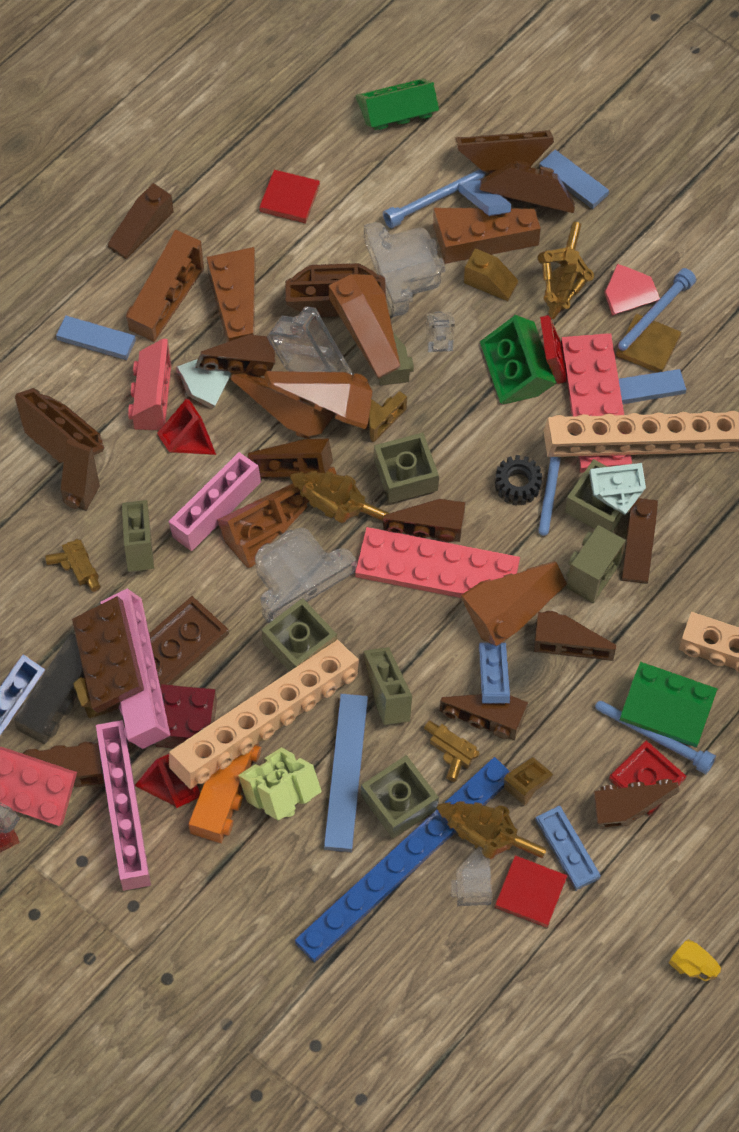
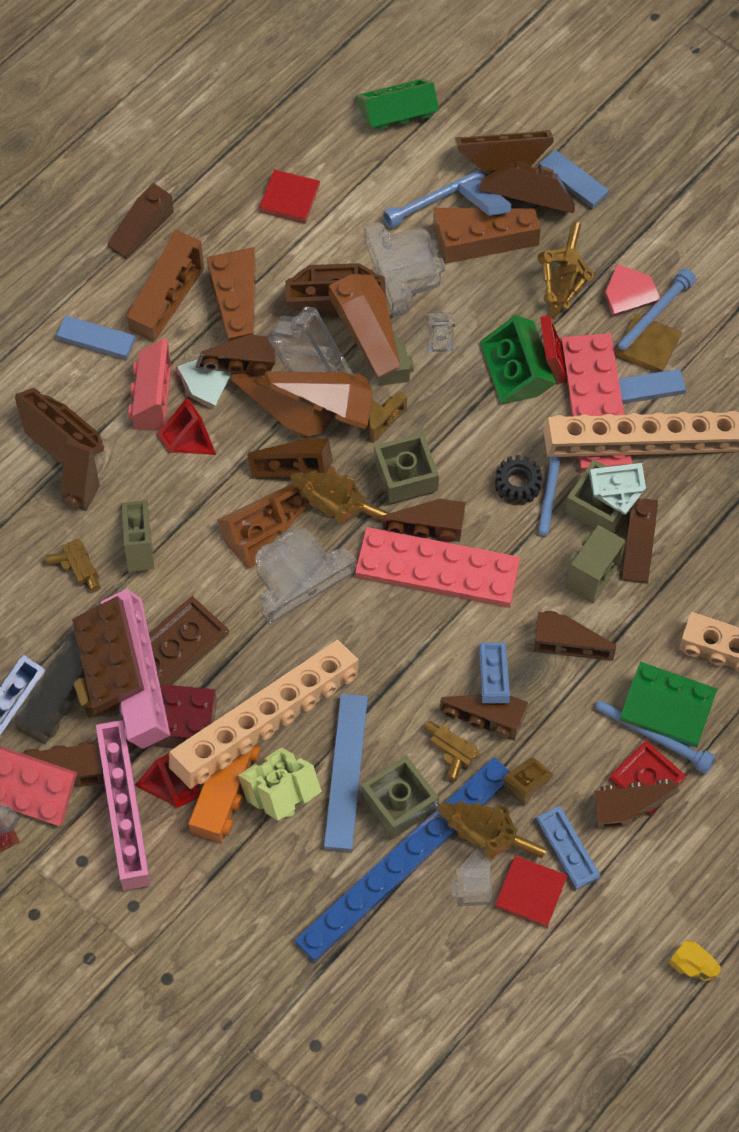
(214, 501): bright pink brick -> none
(297, 635): olive brick -> none
(388, 686): olive slope -> none
(489, 275): pearl gold slope -> none
(508, 603): dark orange wedge -> none

